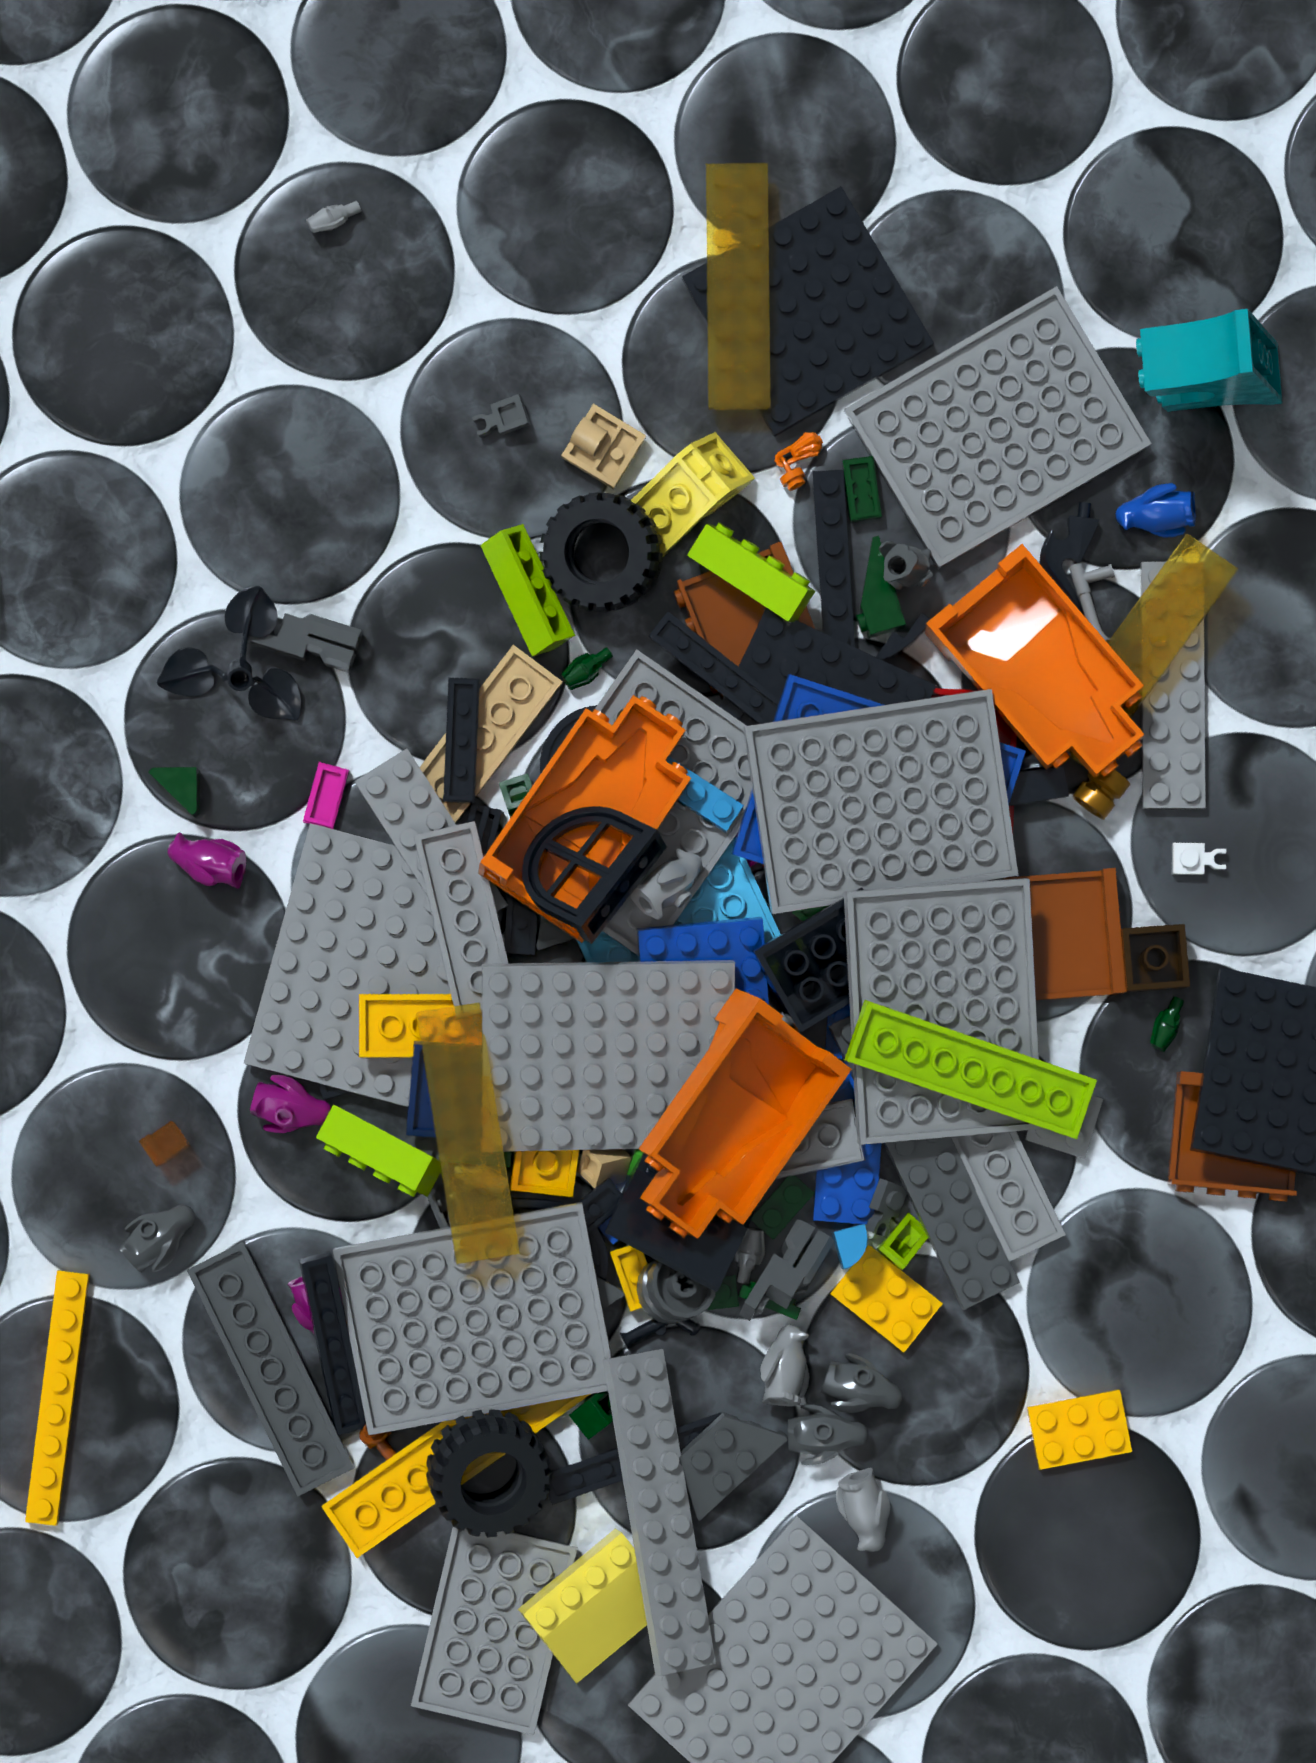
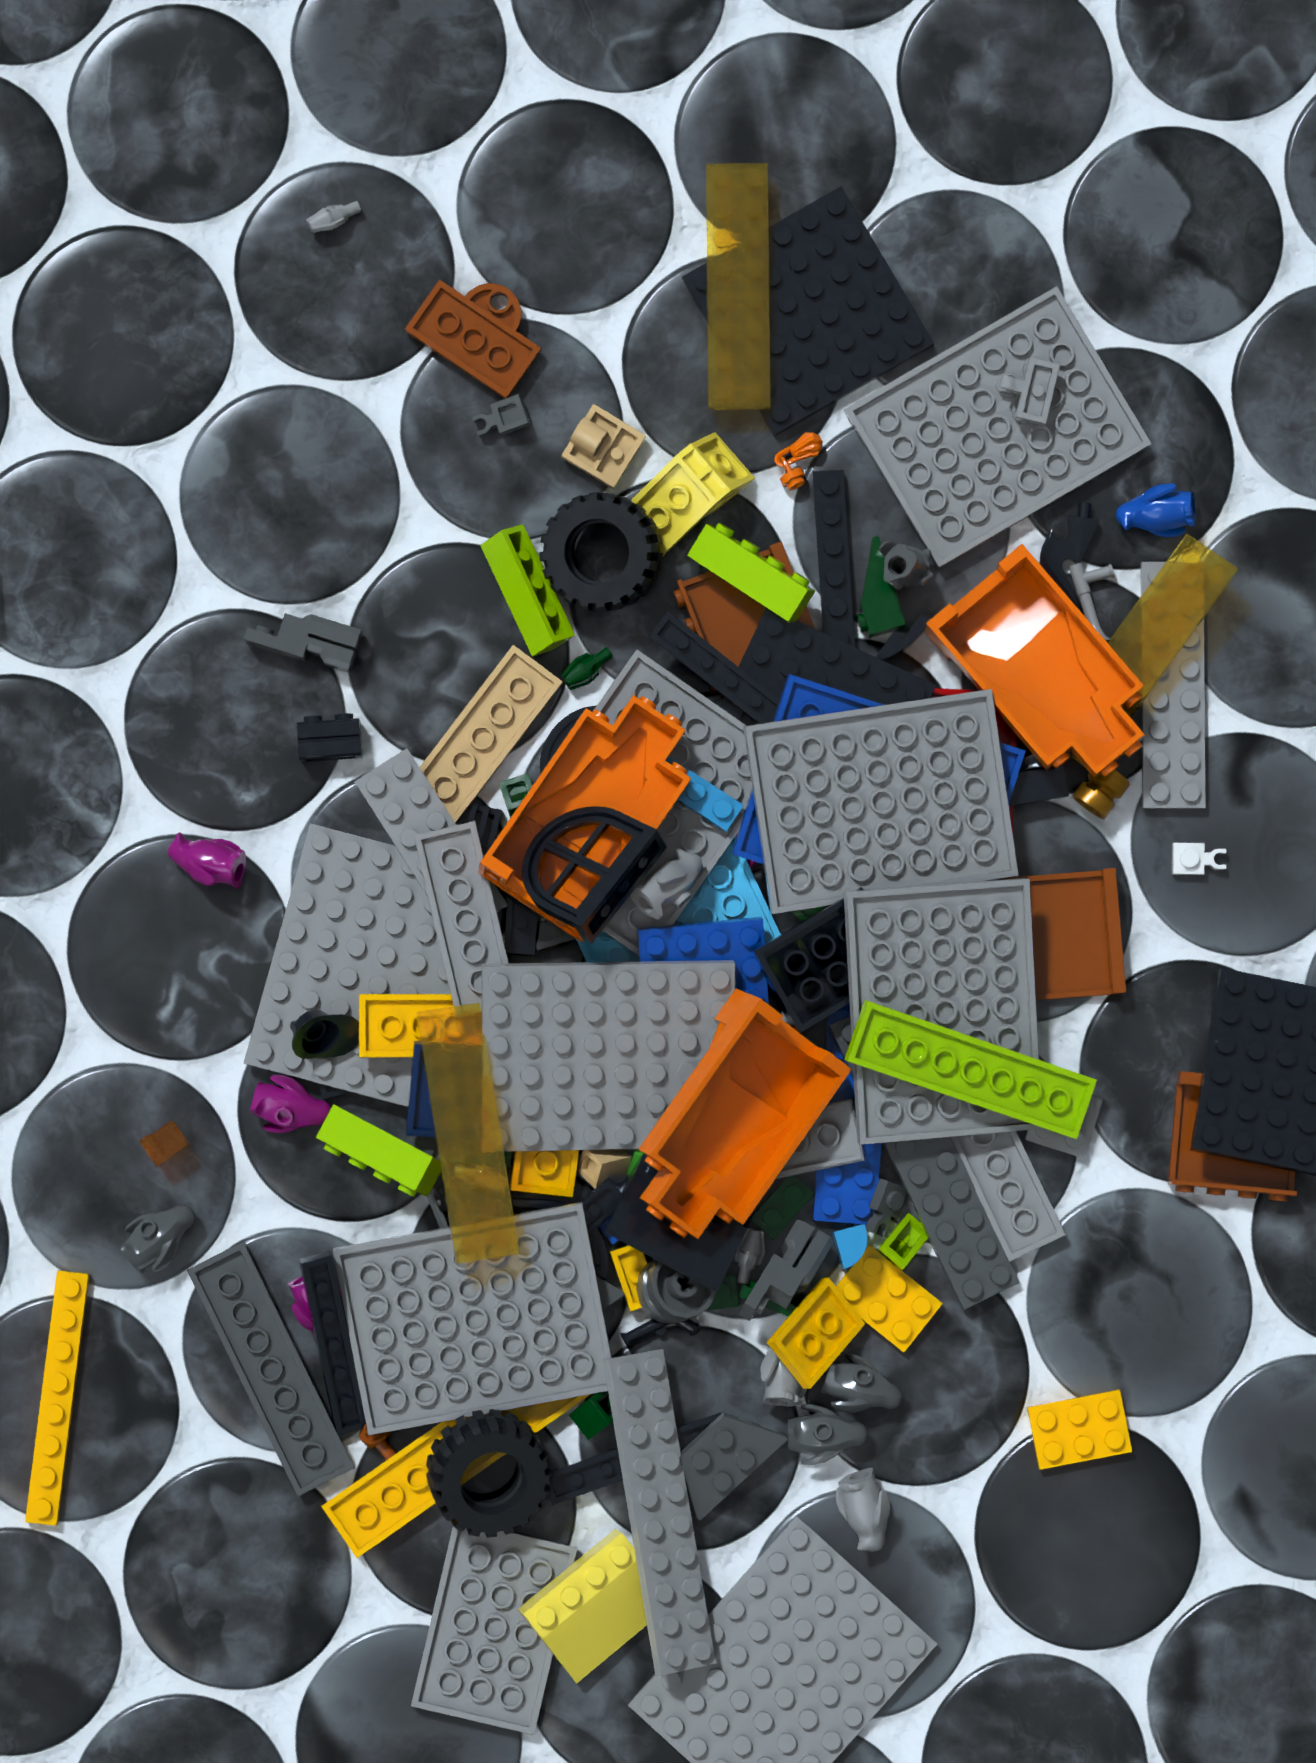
(182, 784): dark green slope -> none
(272, 696): black plant -> none
(324, 1035): none -> black piece
(326, 795): dark pink tile -> none
(329, 738): none -> black brick
(461, 740): black tile -> none
(476, 335): none -> dark orange plate
(816, 1333): none -> yellow plate
(861, 489): dark green plate -> none
(1034, 391): none -> light grey plate
(1155, 958): dark brown brick -> none
(1166, 1025): dark green piece -> none
(1210, 363): teal piece -> none

